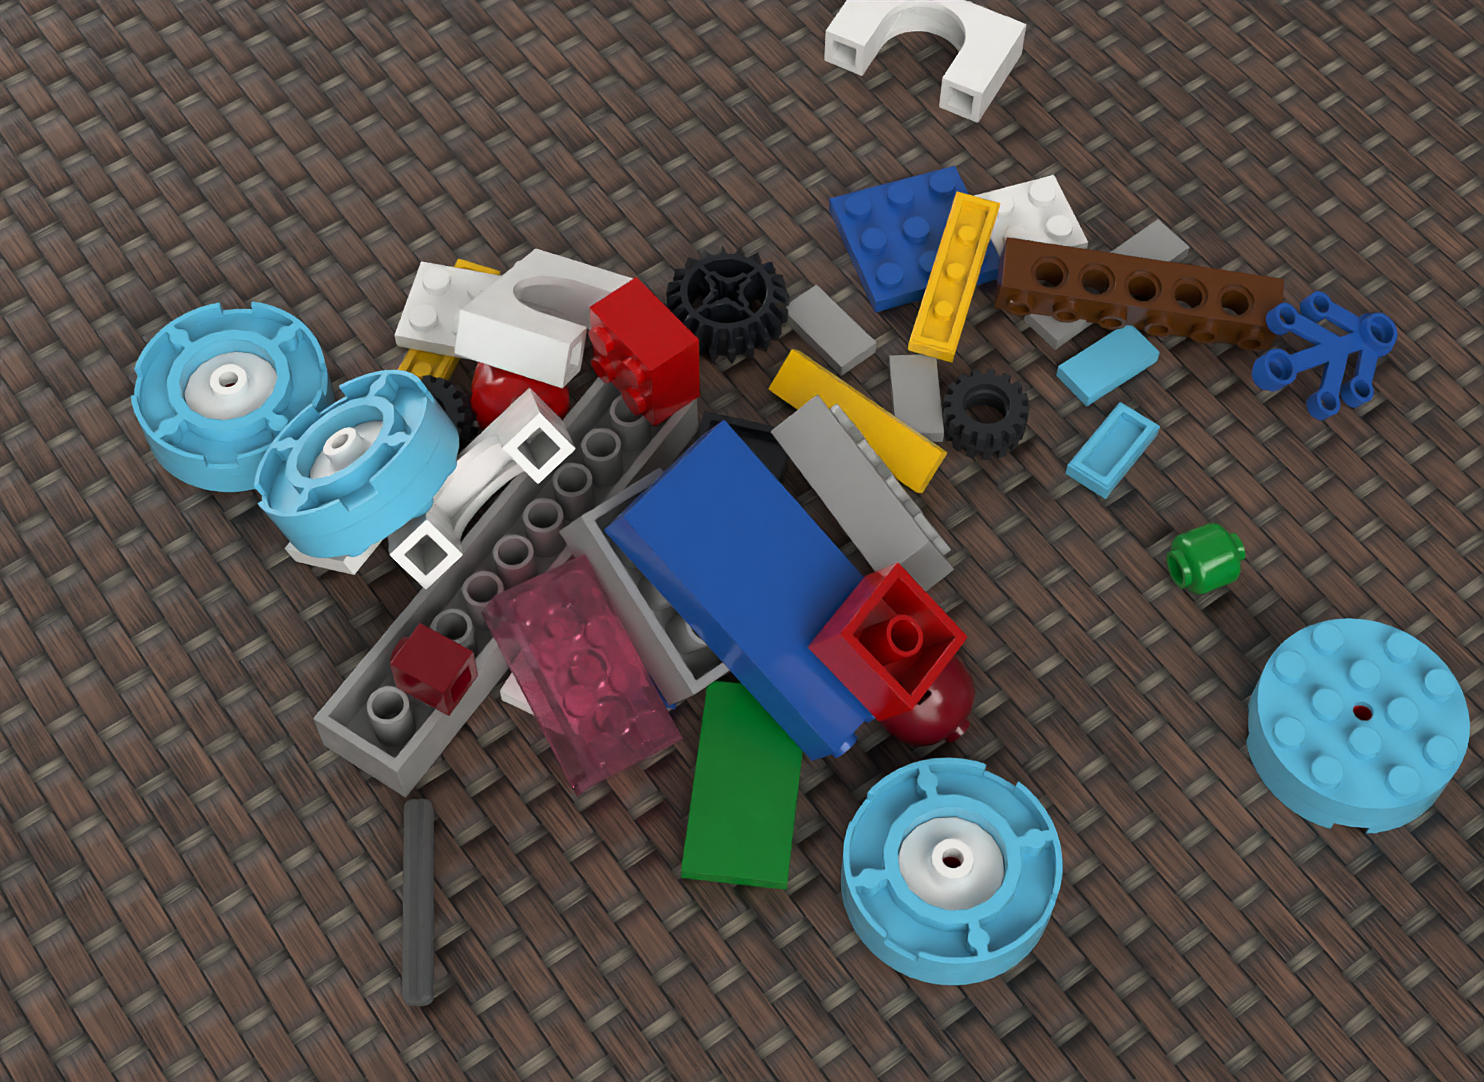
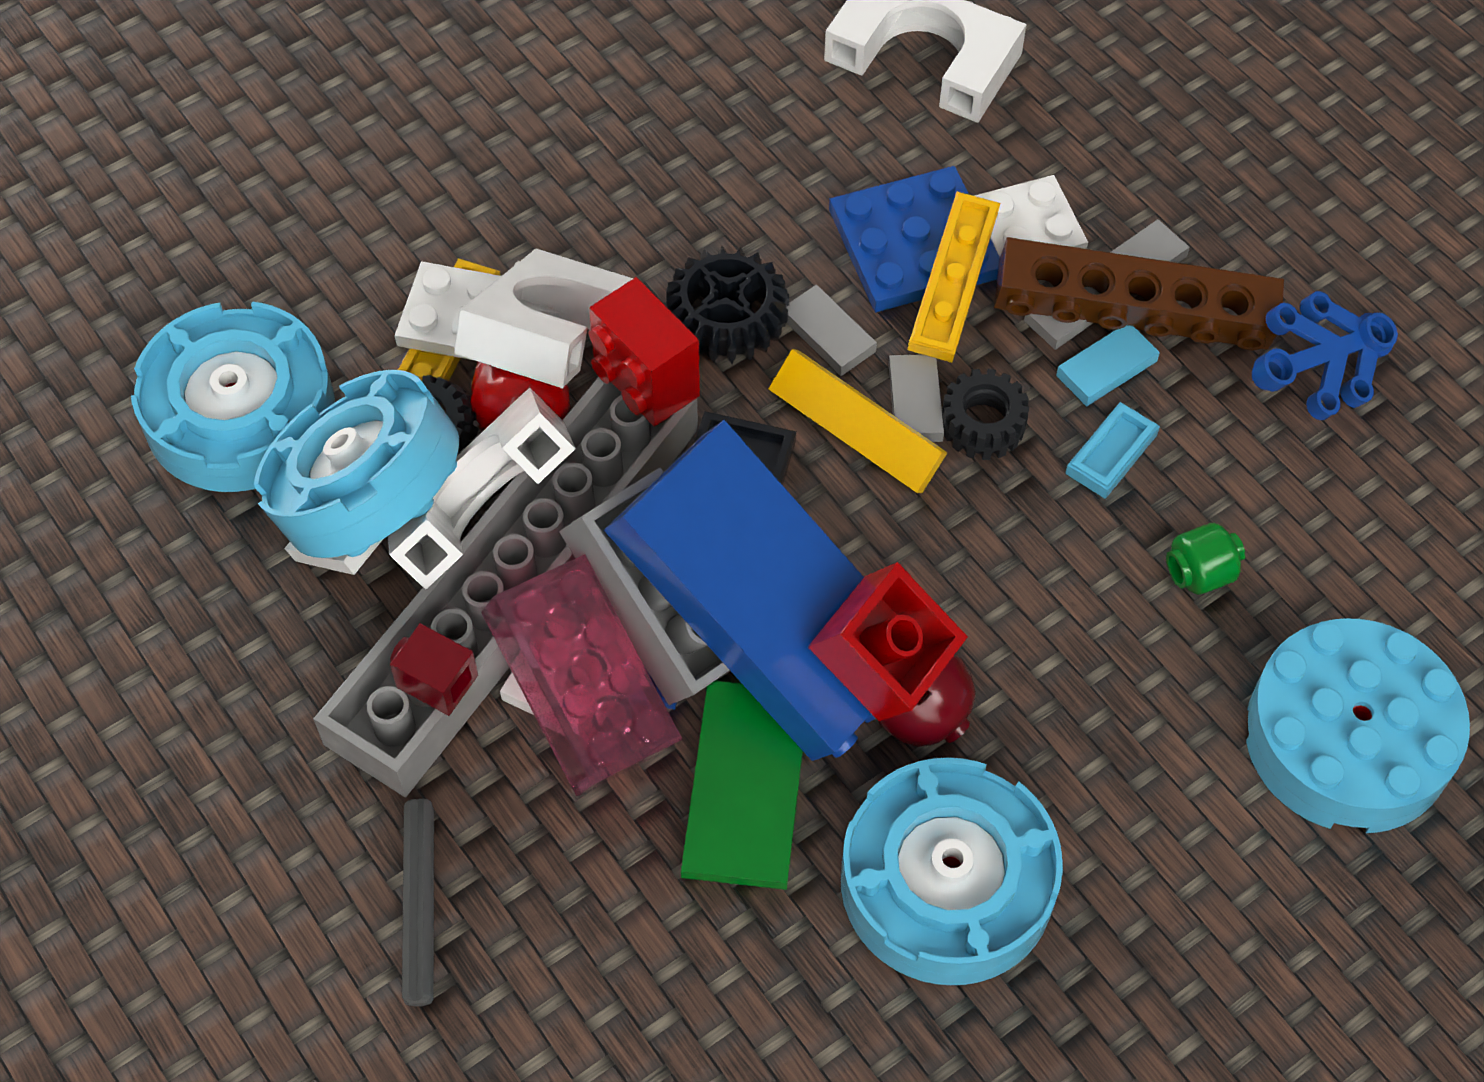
(862, 492): light grey brick -> none

